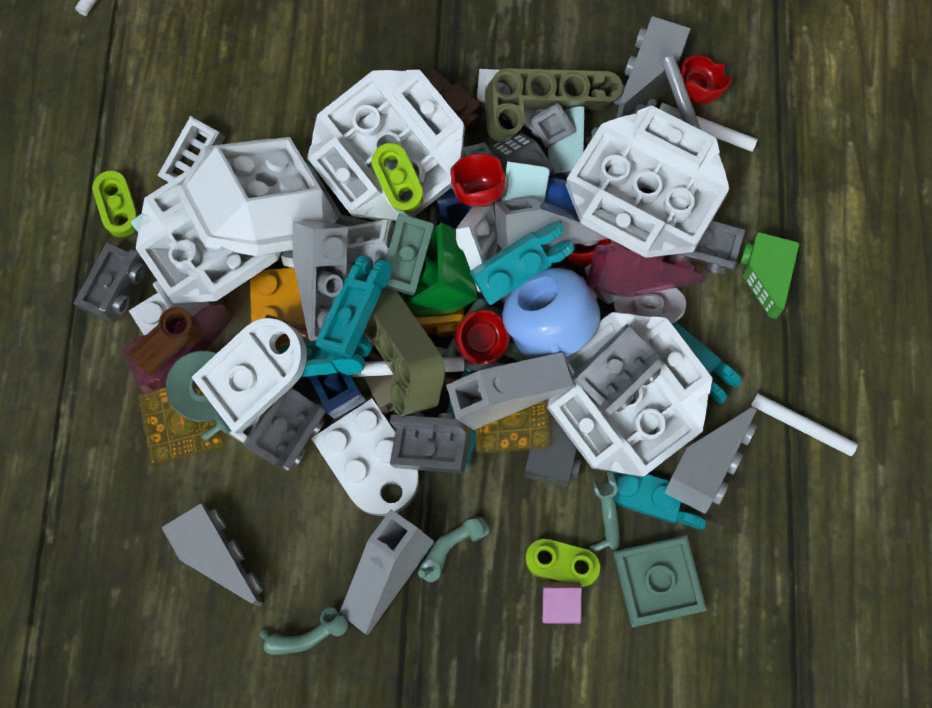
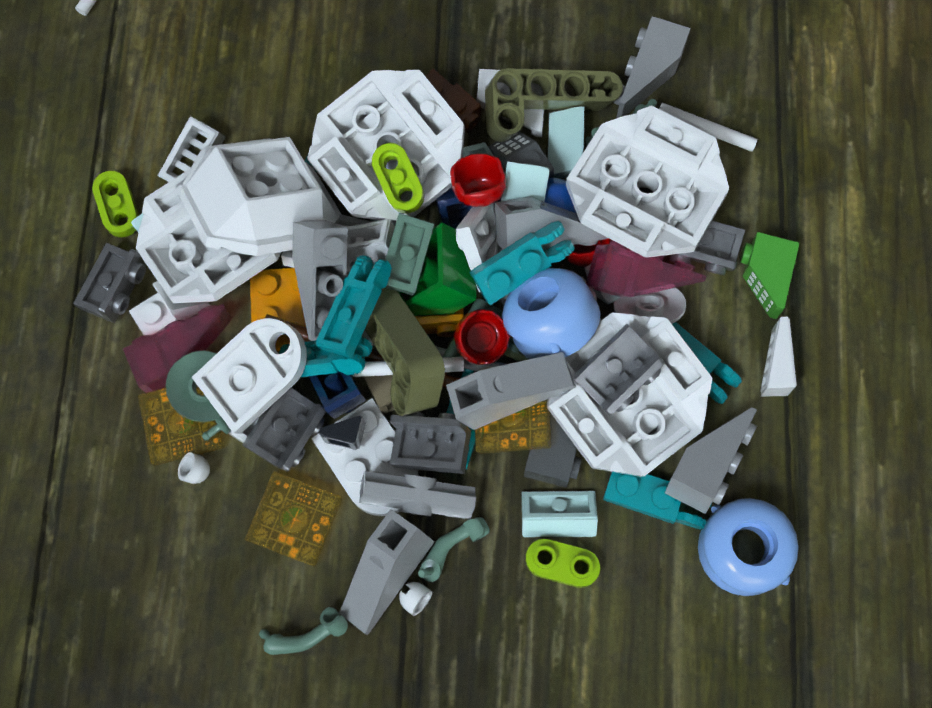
(161, 342): reddish brown piece -> none
(193, 468): none -> white hinge
(203, 546): light grey slope -> none
(293, 519): none -> clear yellow tile
(344, 433): none -> black slope
(416, 598): none -> white hinge
(417, 495): none -> light grey piece
(552, 124): light grey slope -> none
(559, 514): none -> light aqua slope
(561, 602): tile -> none
(609, 513): sand green piece -> none
(659, 581): sand green plate -> none
(679, 91): light grey bar -> none
(704, 79): red hair -> none
(722, 563): none -> light blue piece
(779, 371): none -> white slope
(804, 424): white bar -> none

